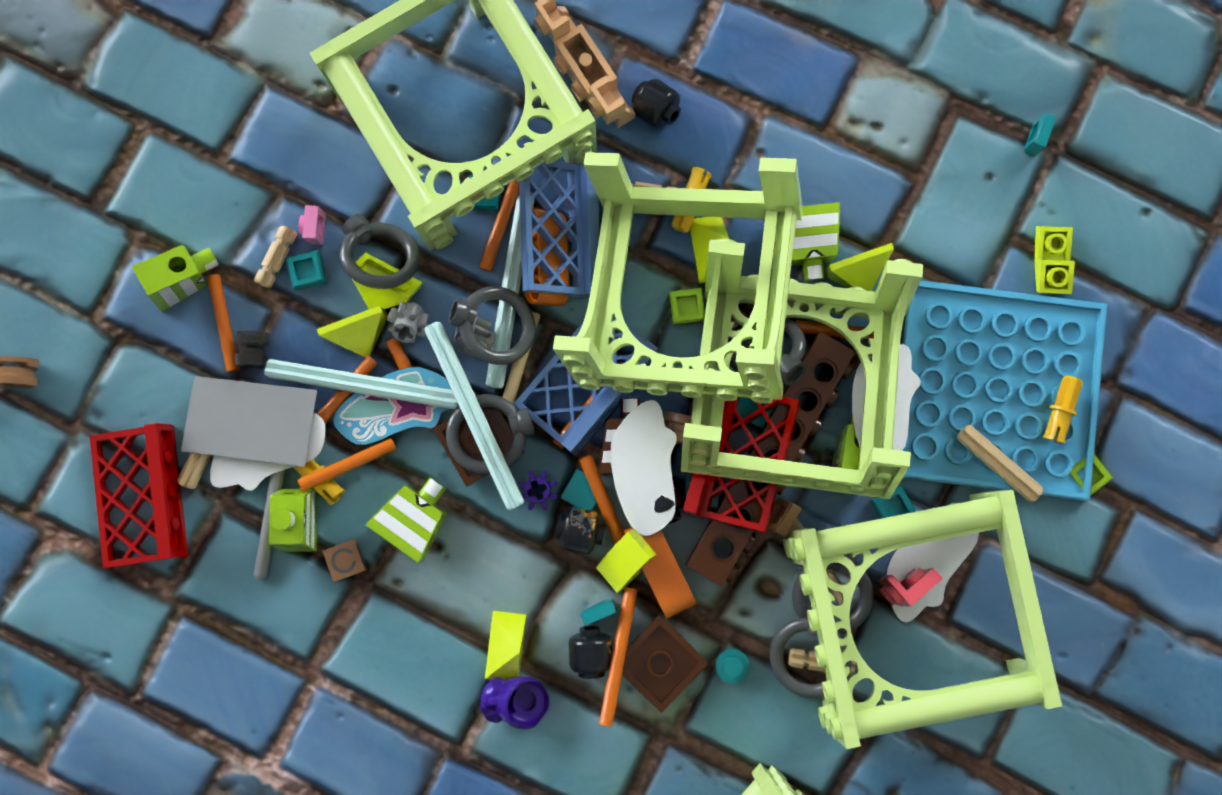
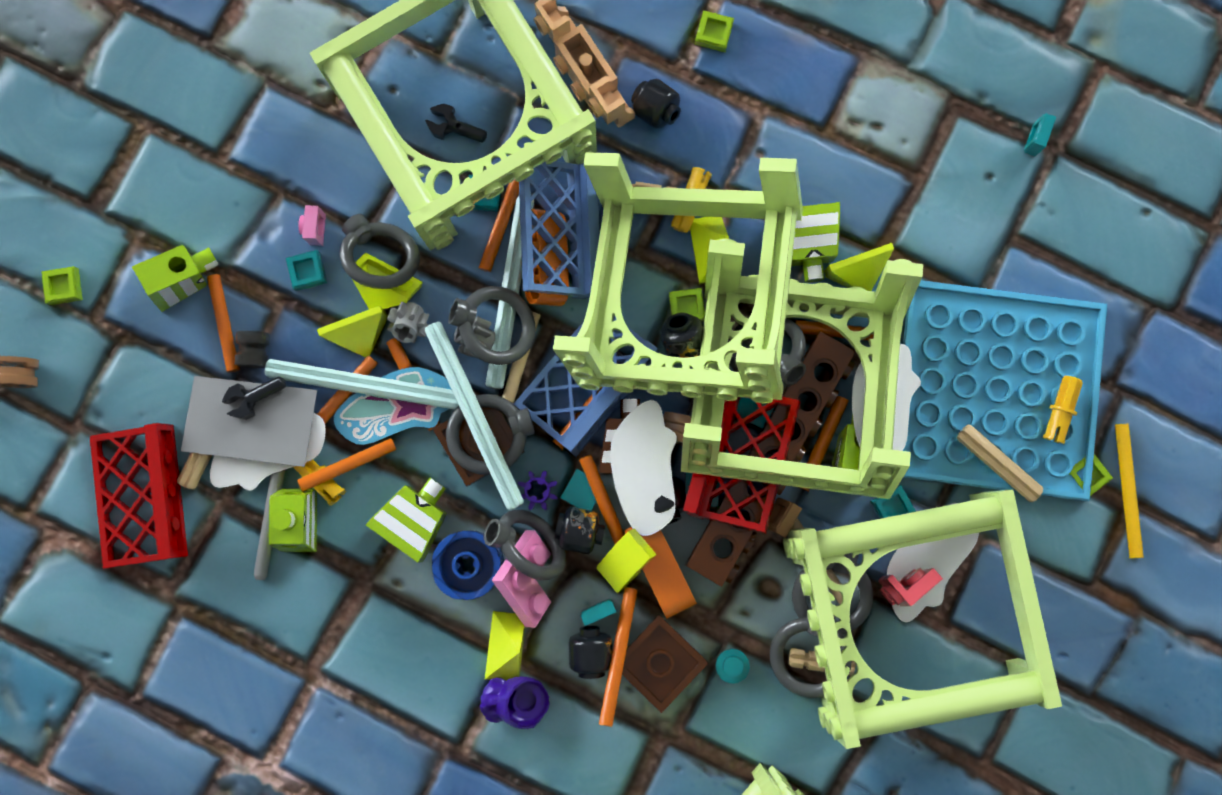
(61, 285): none -> lime tile
(251, 396): none -> black bar
(275, 256): tan axle -> none
(344, 560): medium nougat tile -> none
(448, 565): none -> blue brick
(453, 125): none -> black bar
(501, 535): none -> dark grey piece
(519, 590): none -> bright pink plate
(682, 335): none -> black head
(714, 31): none -> lime tile
(827, 432): none -> orange bar
(1052, 260): neon yellow slope -> none
(1129, 491): none -> yellow bar

